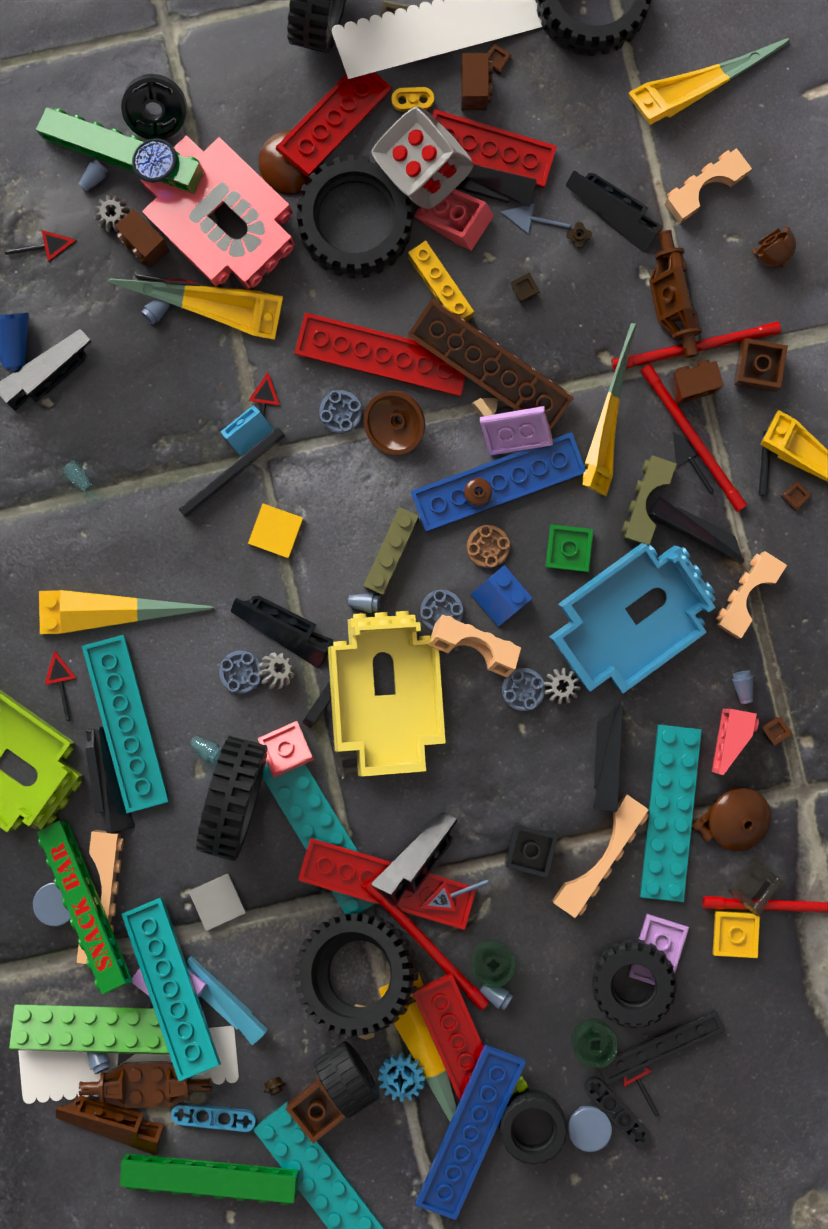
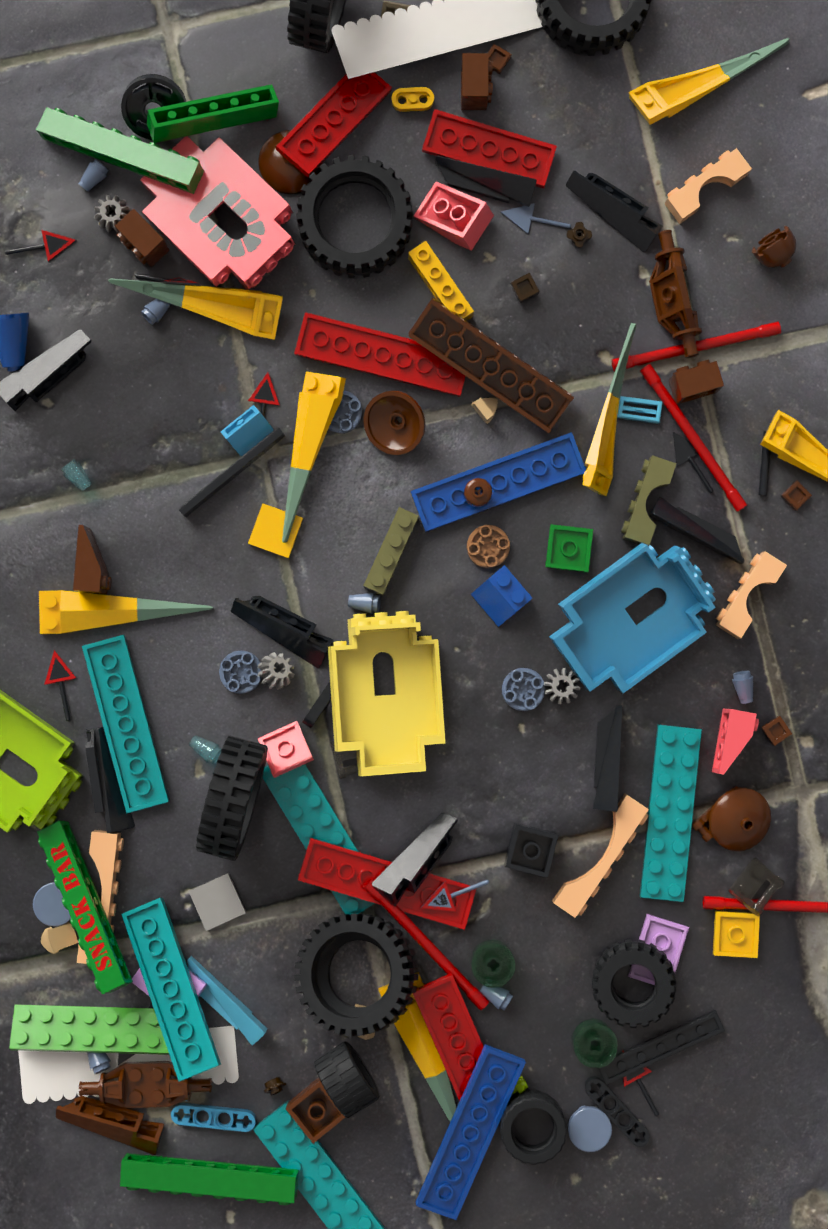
(58, 938): none -> tan tile
(90, 569): none -> reddish brown slope
(154, 160): clear blue wheel -> none
(212, 113): none -> green brick
(315, 413): none -> yellow plate
(392, 1080): dark azure gear -> none
(422, 158): light grey piece -> none
(438, 604): sand blue tile -> none
(499, 654): light nougat arch -> none
(516, 430): lavender tile -> none
(658, 404): none -> medium azure tile
(760, 365): reddish brown brick -> none

